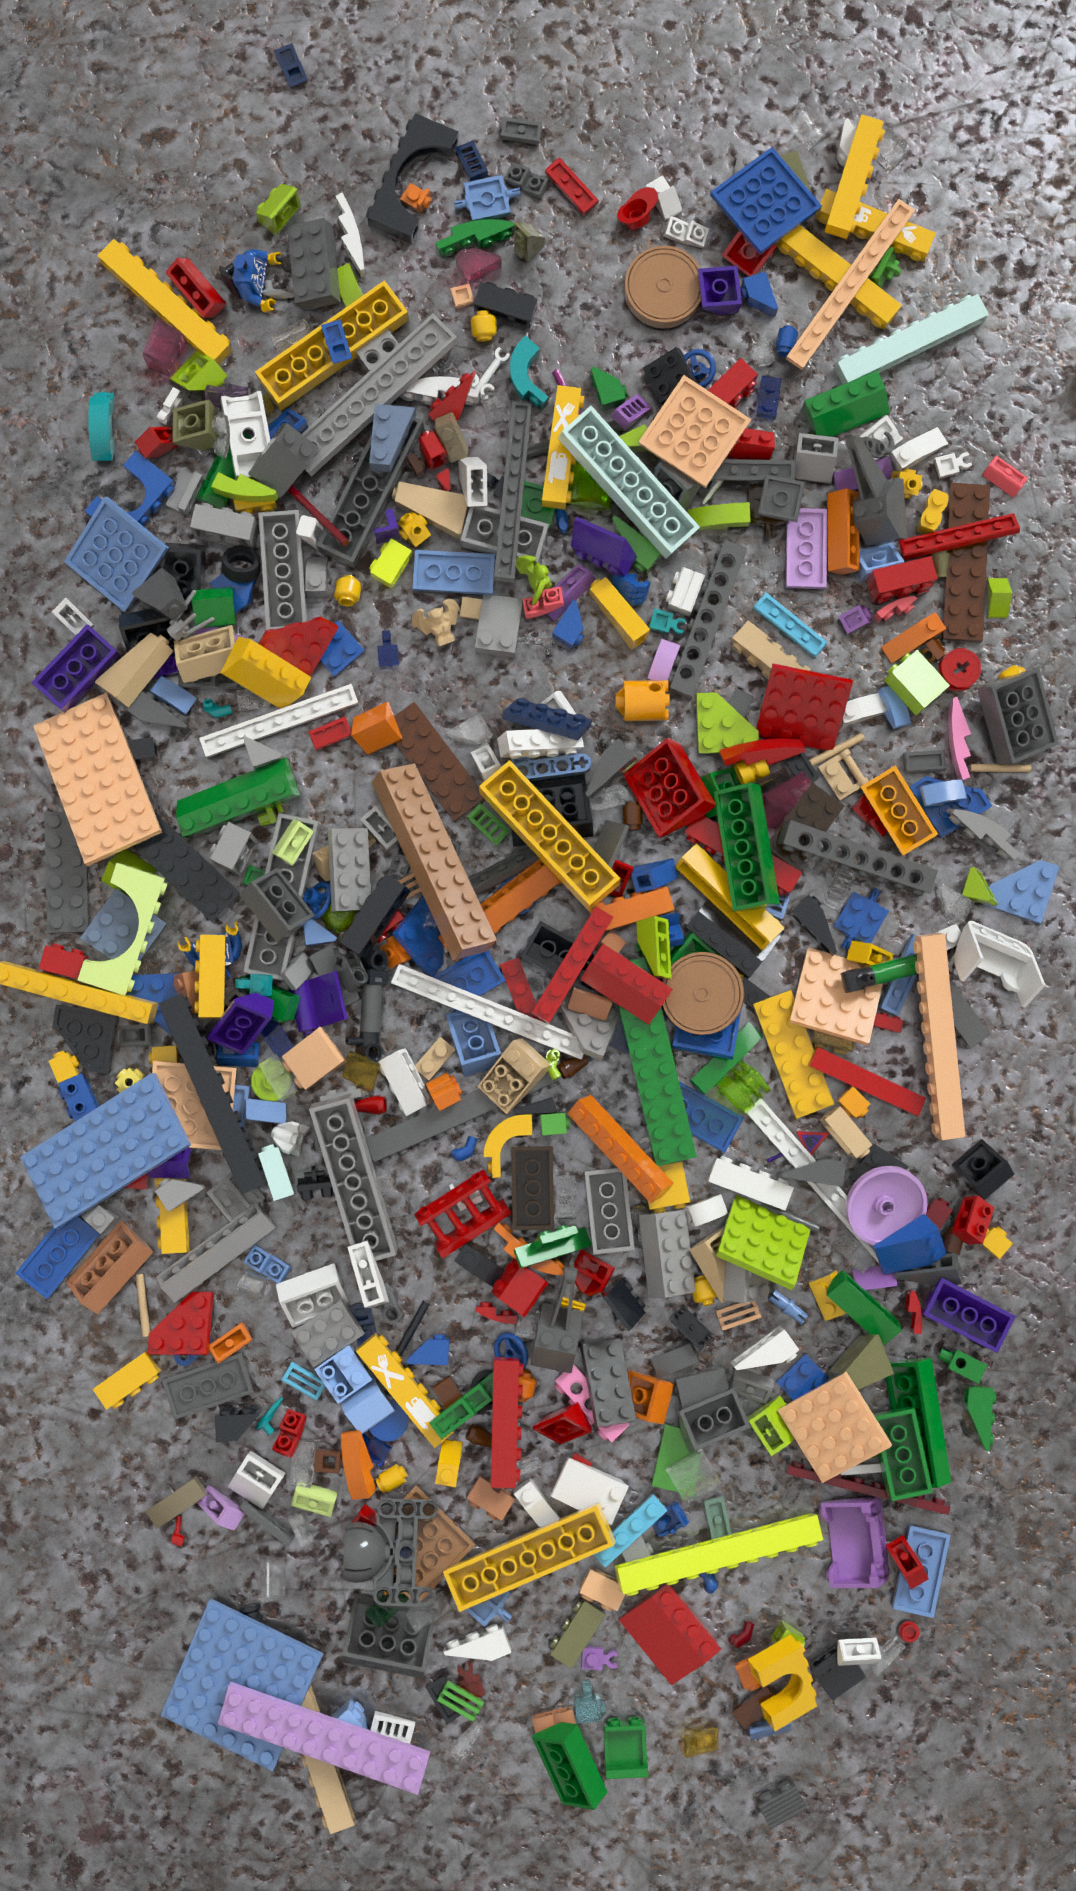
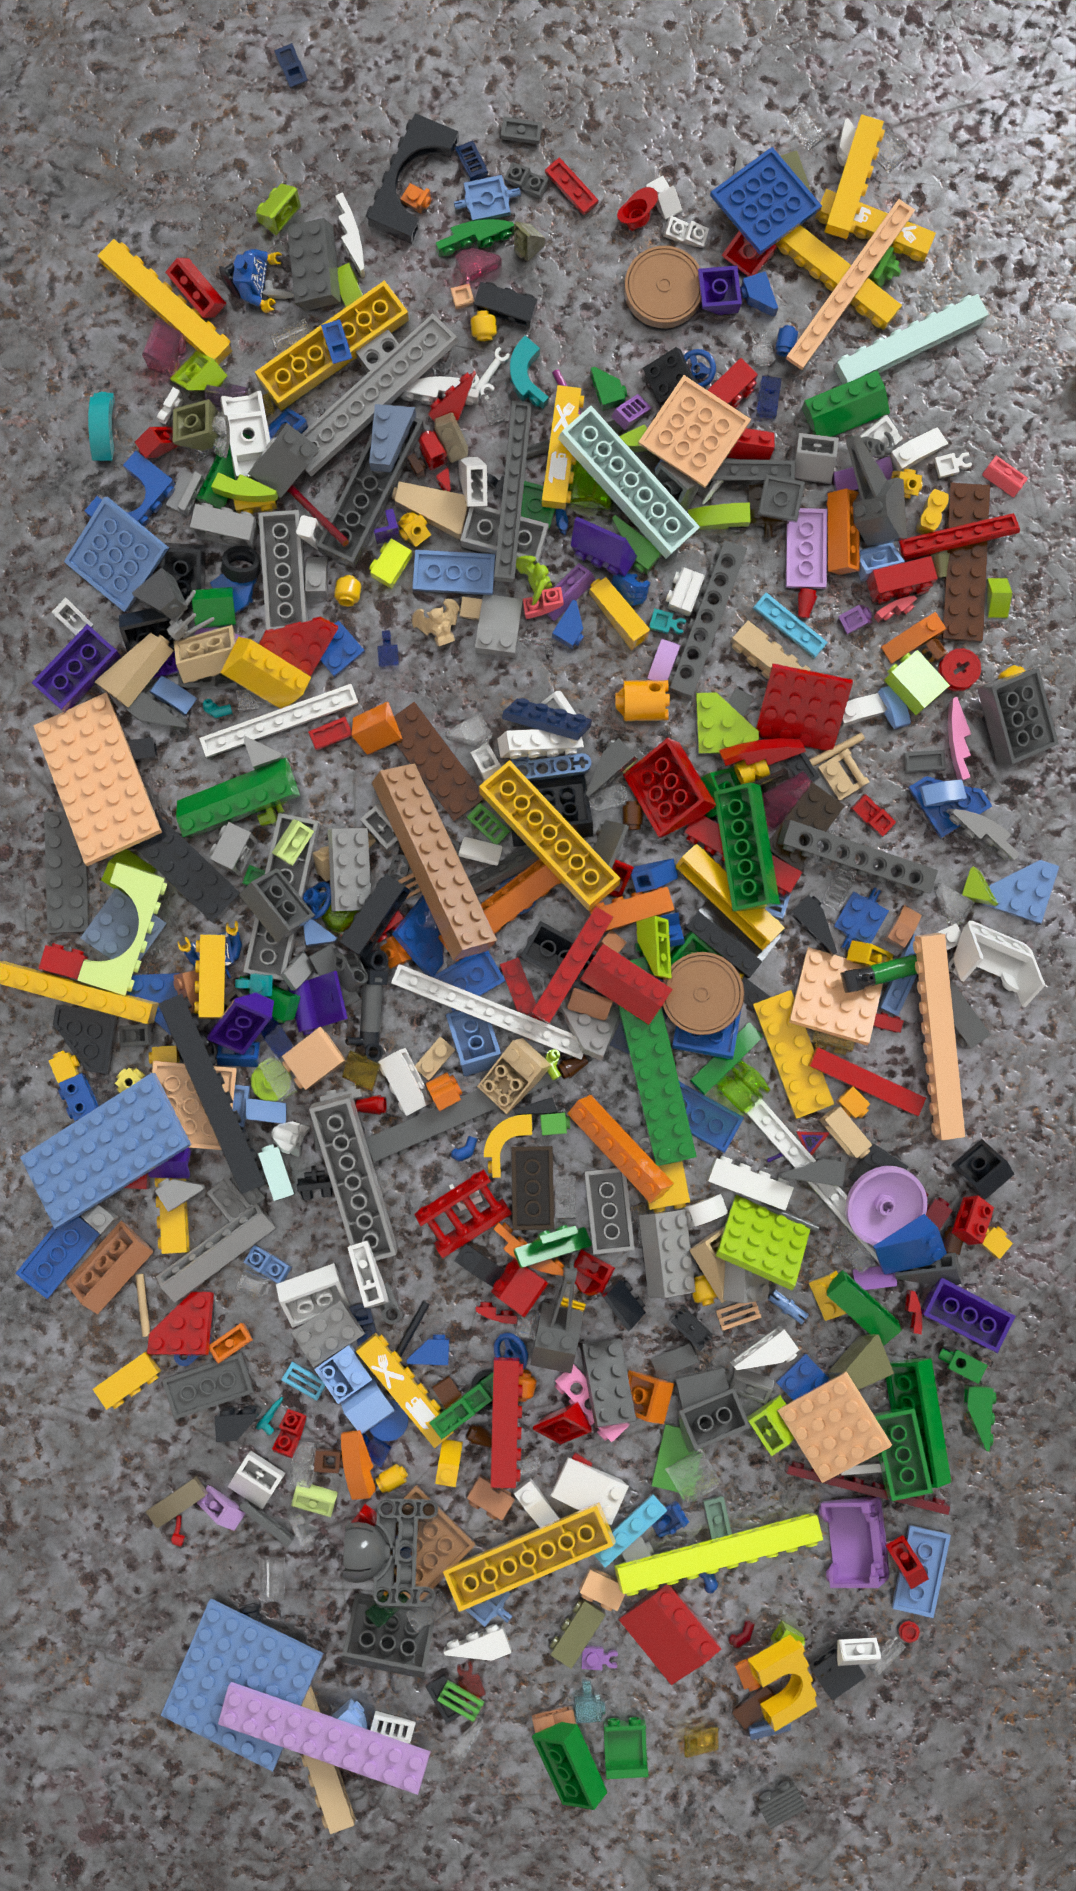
(480, 851): none -> white slope
(806, 601): none -> red cone
(899, 810): light orange slope -> none
(903, 928): none -> nougat slope
(1000, 767): tan bar -> none

